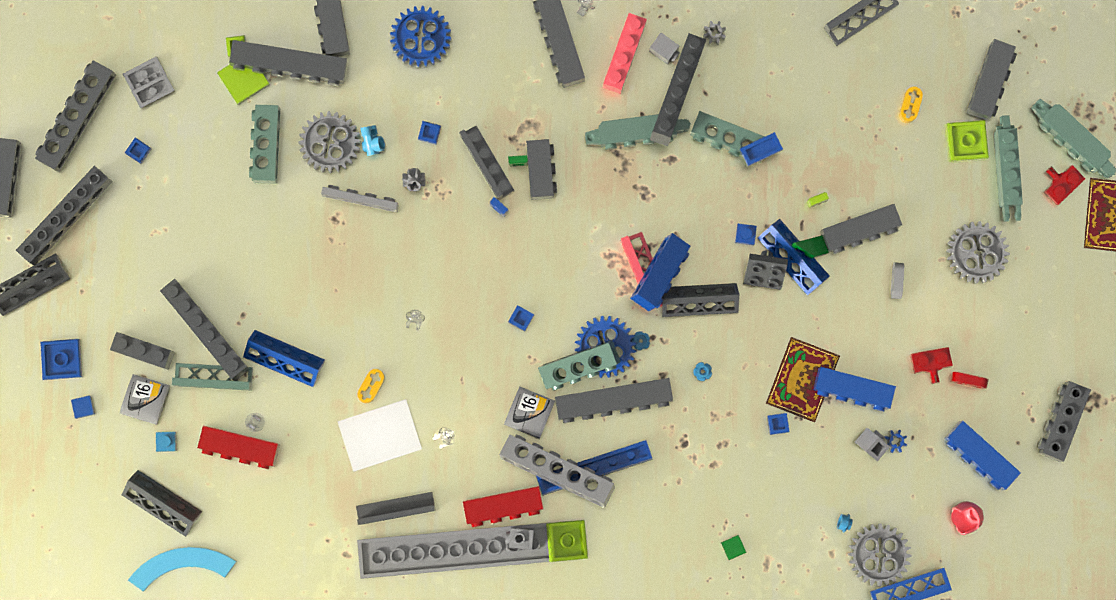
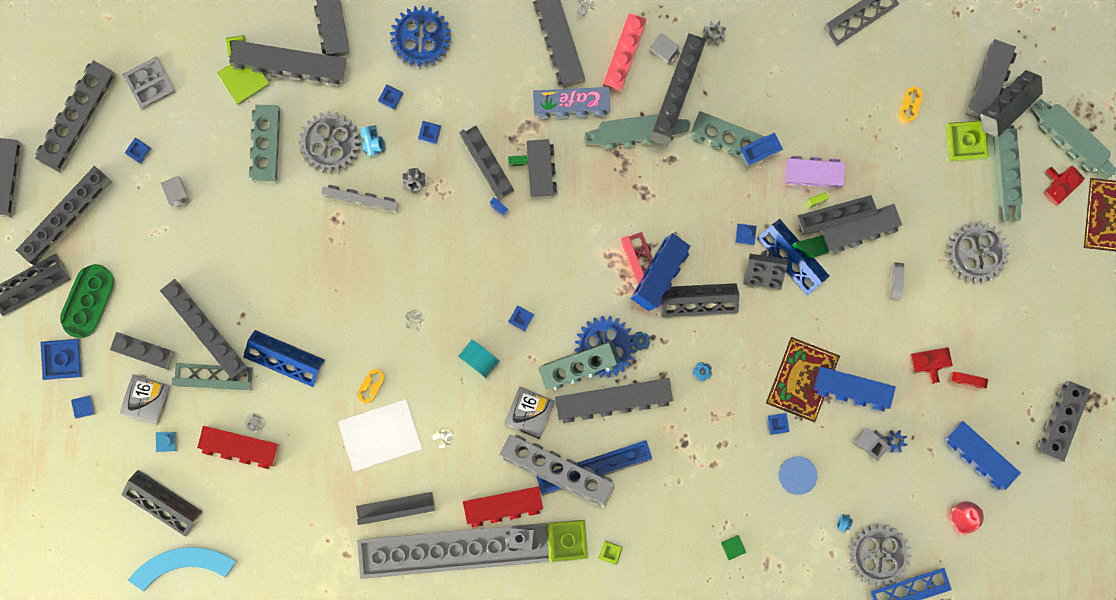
(87, 301): none -> green tile
(175, 191): none -> light grey brick
(390, 97): none -> blue tile
(479, 358): none -> teal piece
(571, 102): none -> sand blue brick
(610, 552): none -> lime tile
(798, 475): none -> medium blue tile
(815, 172): none -> lavender brick
(837, 215): none -> dark grey fence
(1011, 103): none -> dark grey brick

